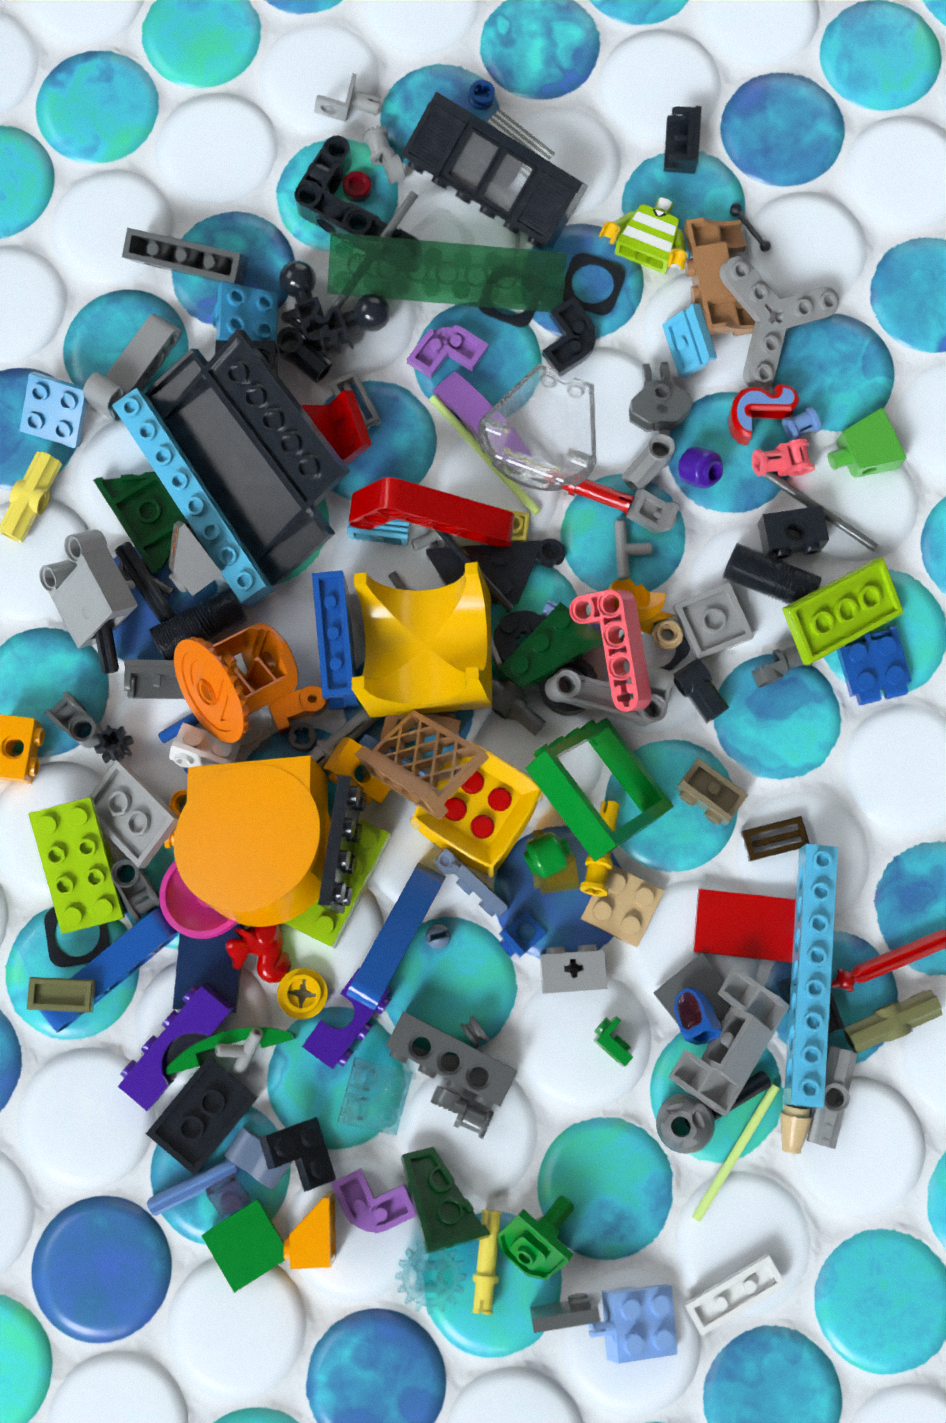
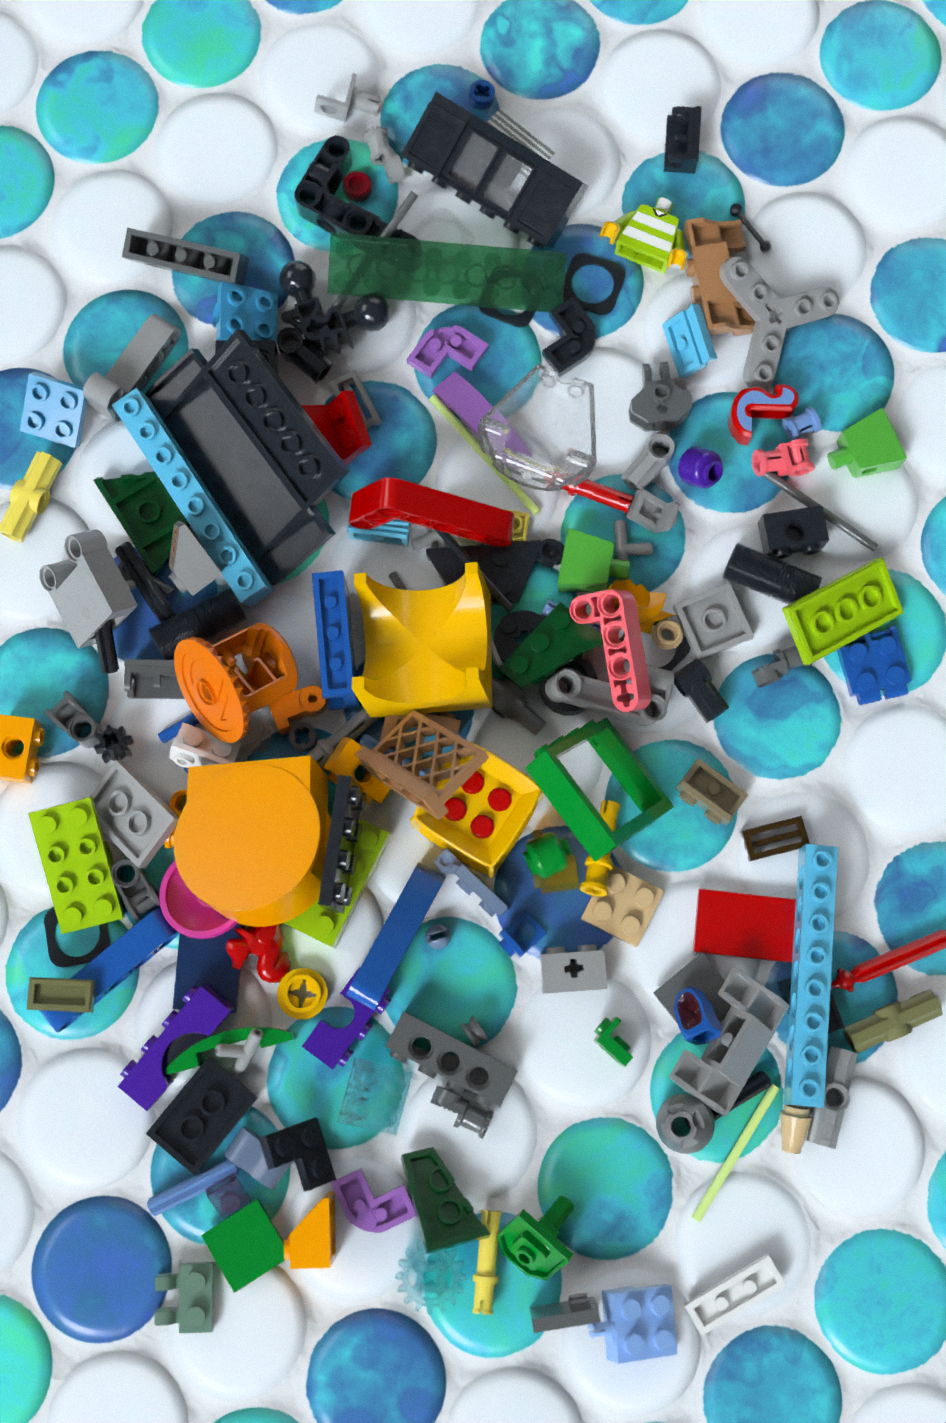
(195, 1297): none -> sand green plate
(589, 564): none -> bright green torso

